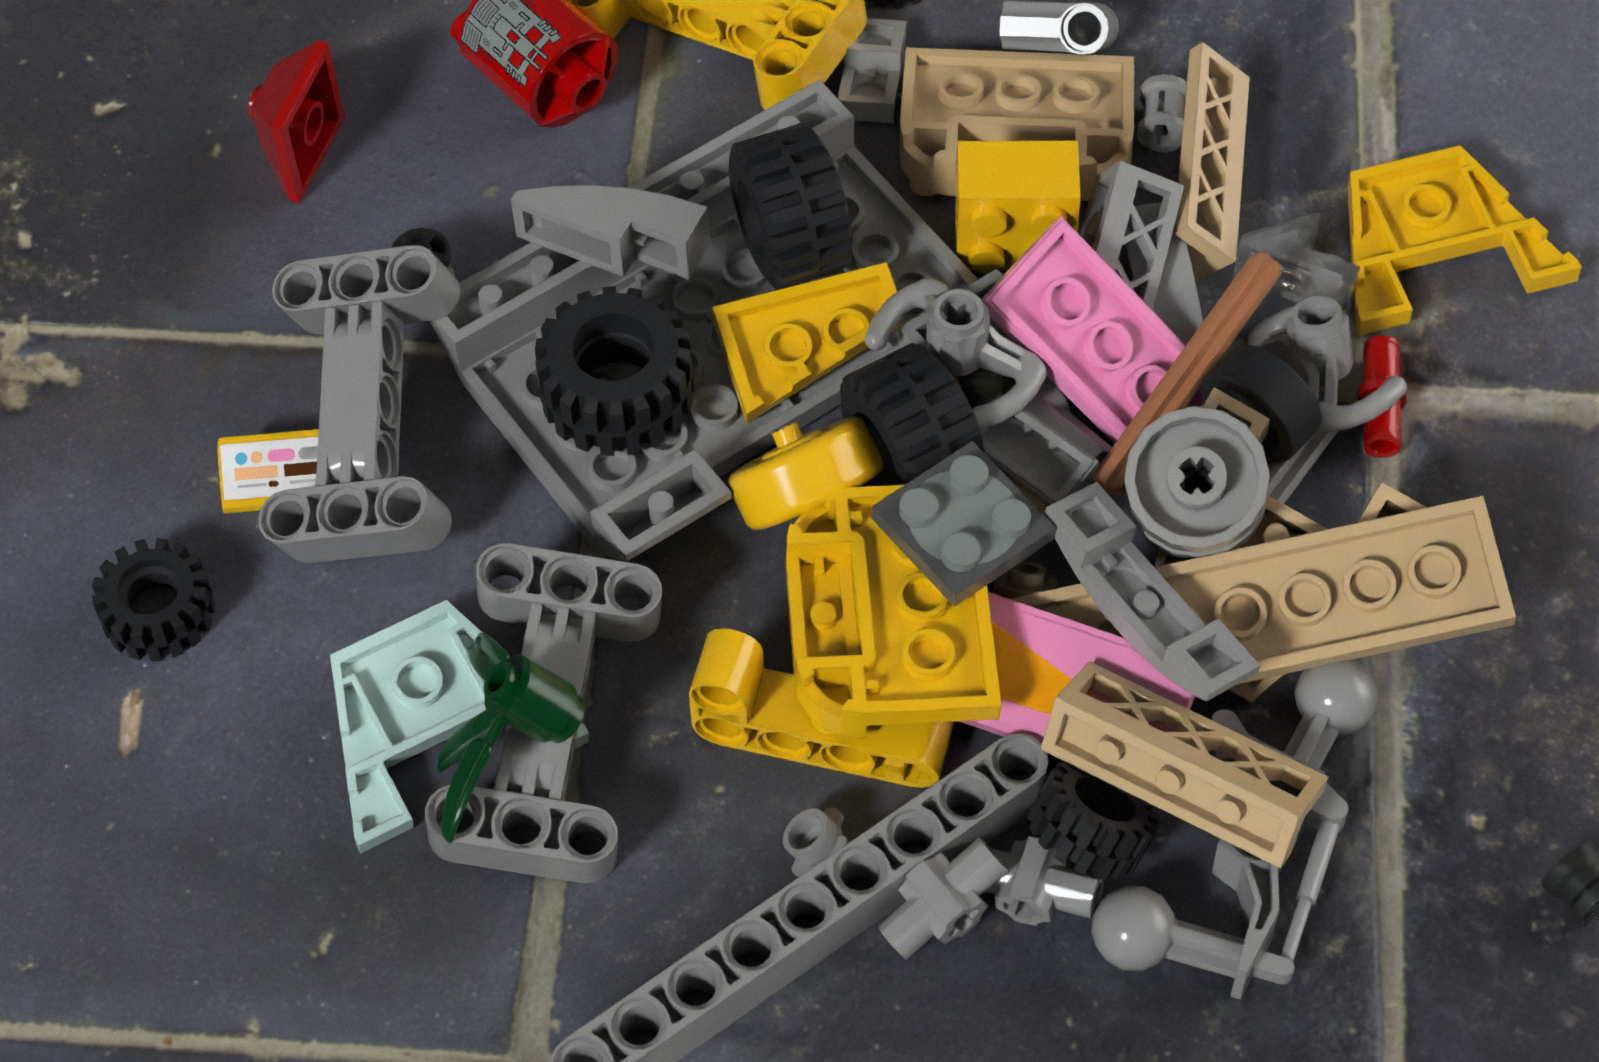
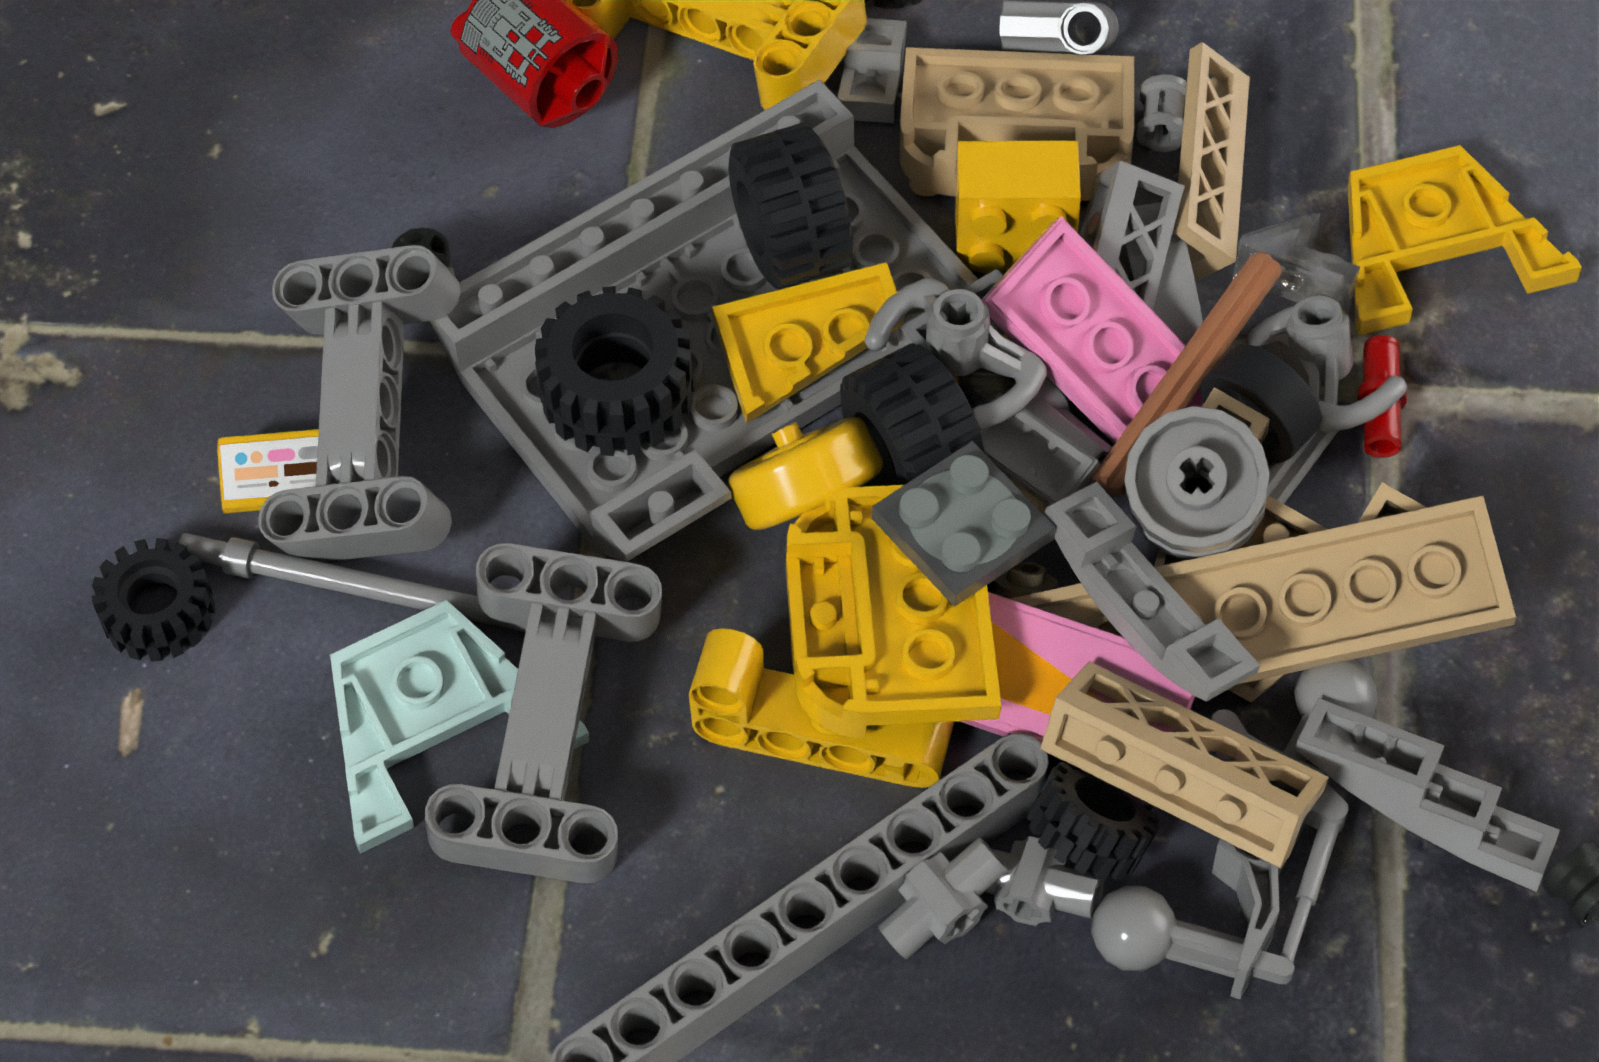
(245, 558): none -> light grey bar
(298, 116): red slope -> none
(515, 695): dark green plant -> none
(614, 226): light grey slope -> none
(813, 837): light grey plate -> none
(1406, 783): none -> light grey slope

